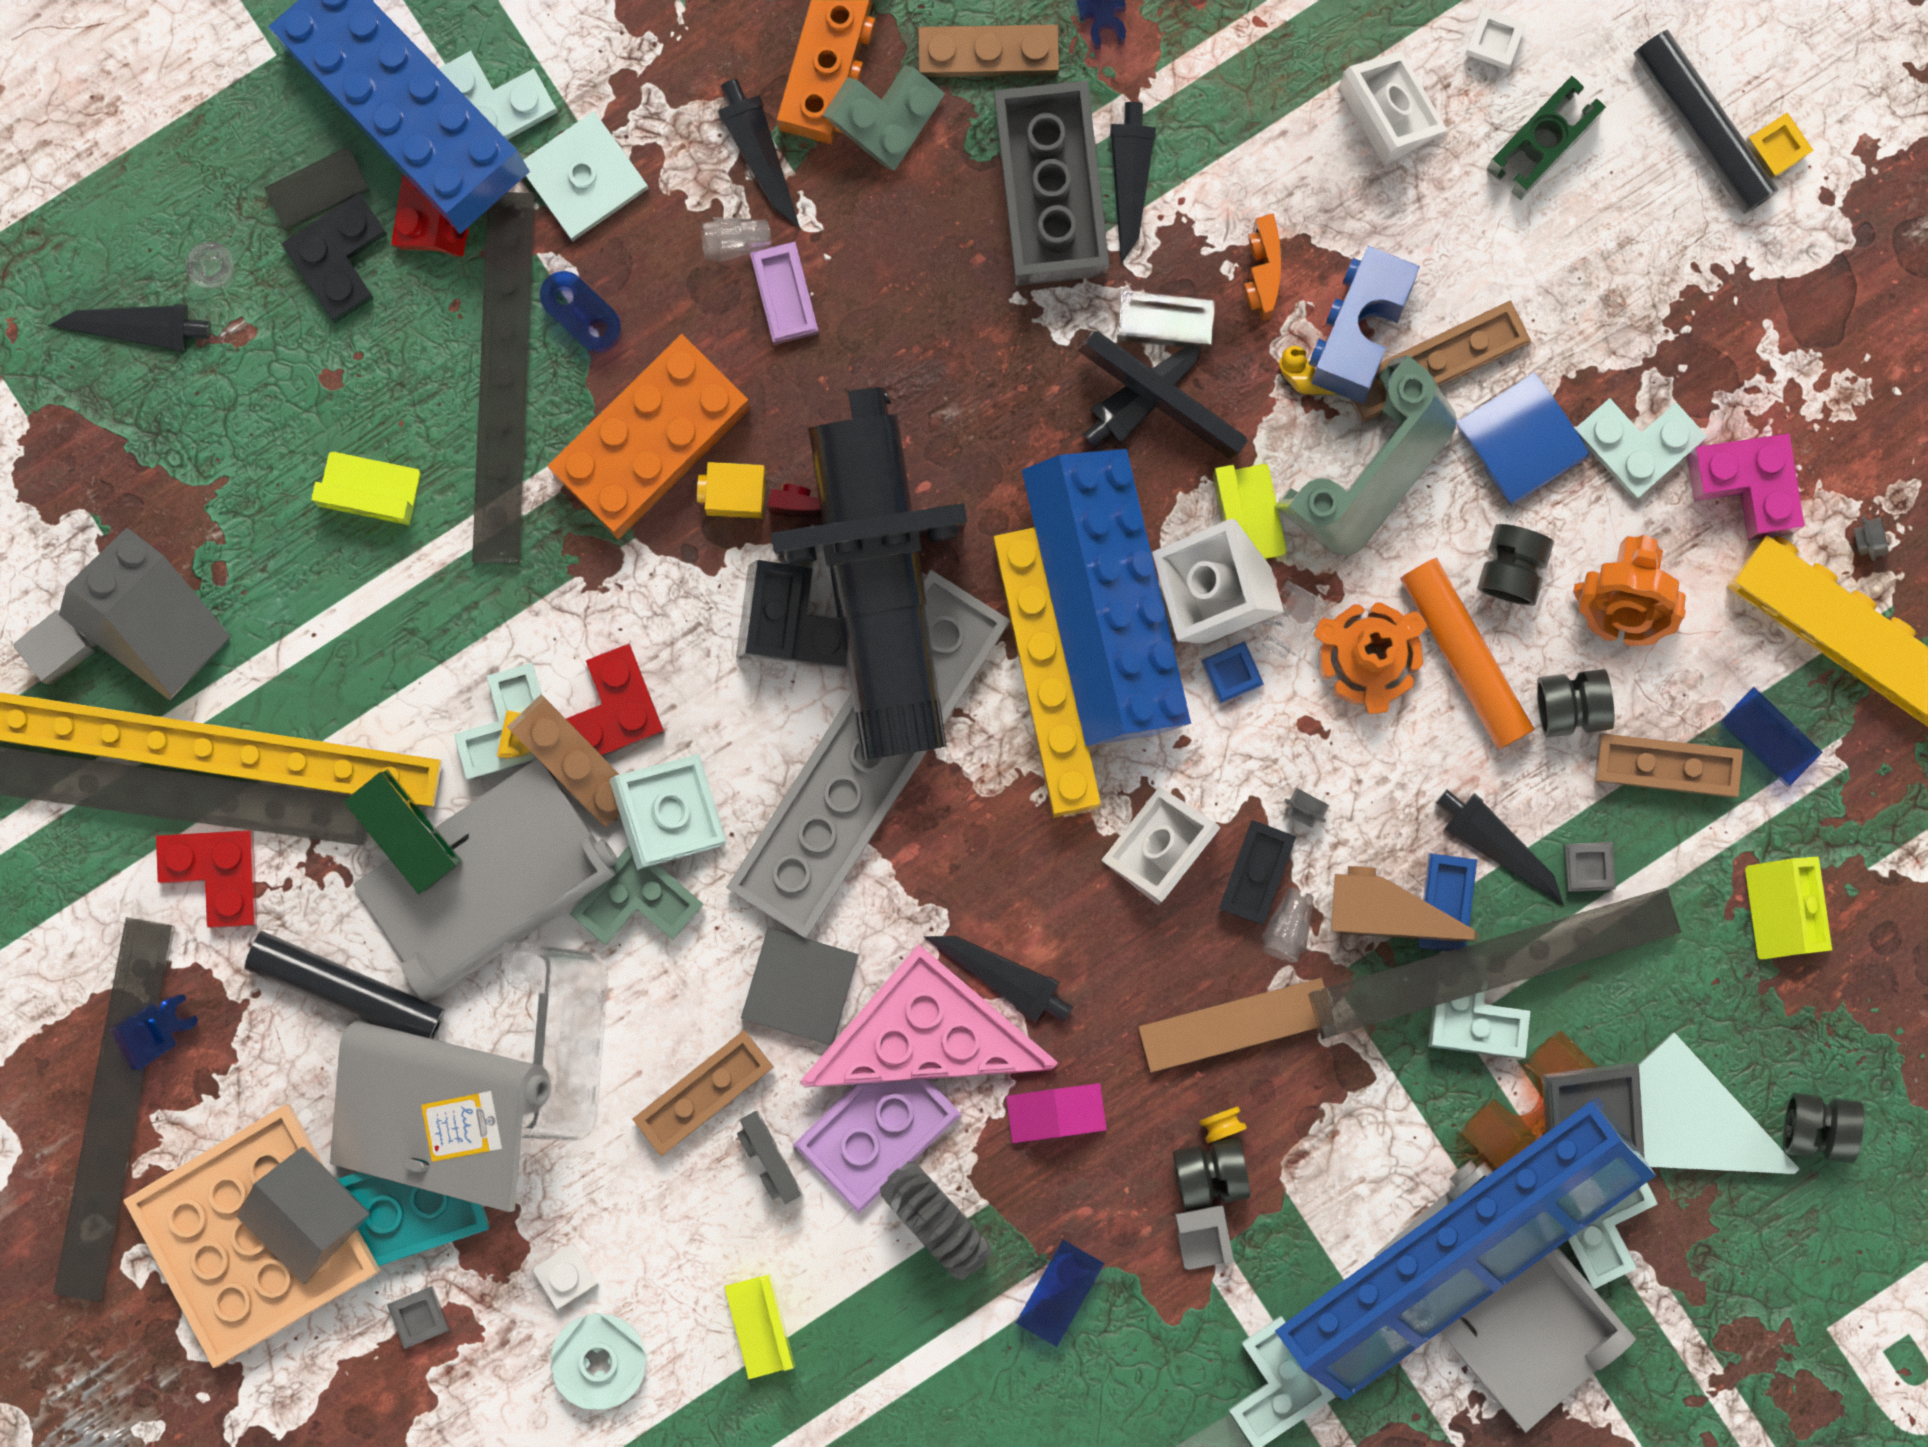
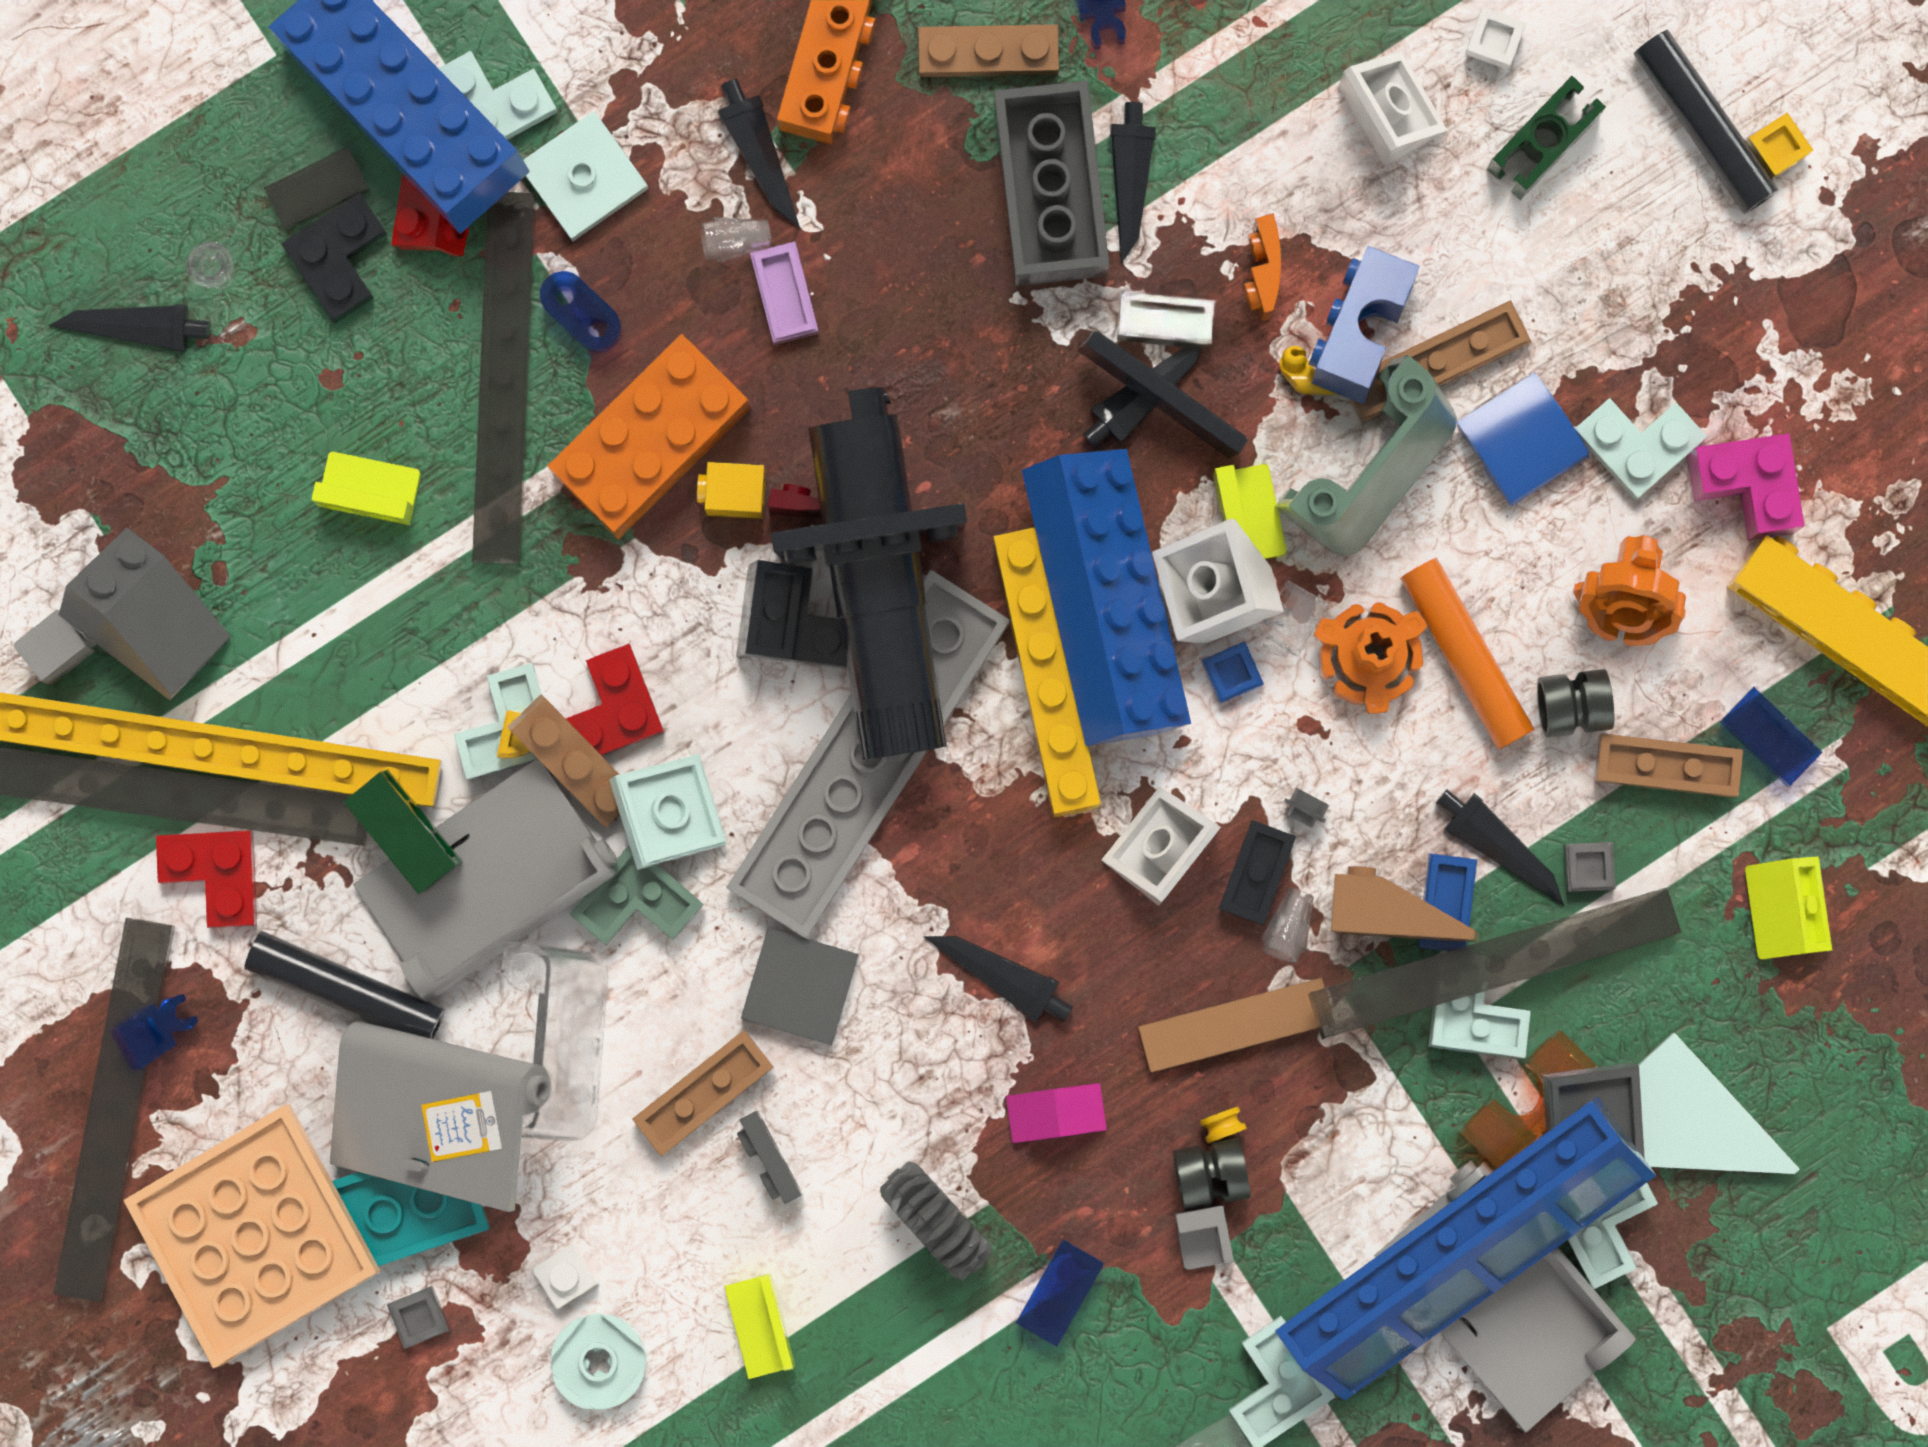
(301, 1213): dark grey slope -> none
(874, 1134): lavender tile -> none
(886, 125): sand green plate -> none
(926, 1028): bright pink tile -> none
(1515, 564): pearl dark grey wheel -> none
(1839, 1123): pearl dark grey wheel -> none
(1871, 538): dark grey plate -> none

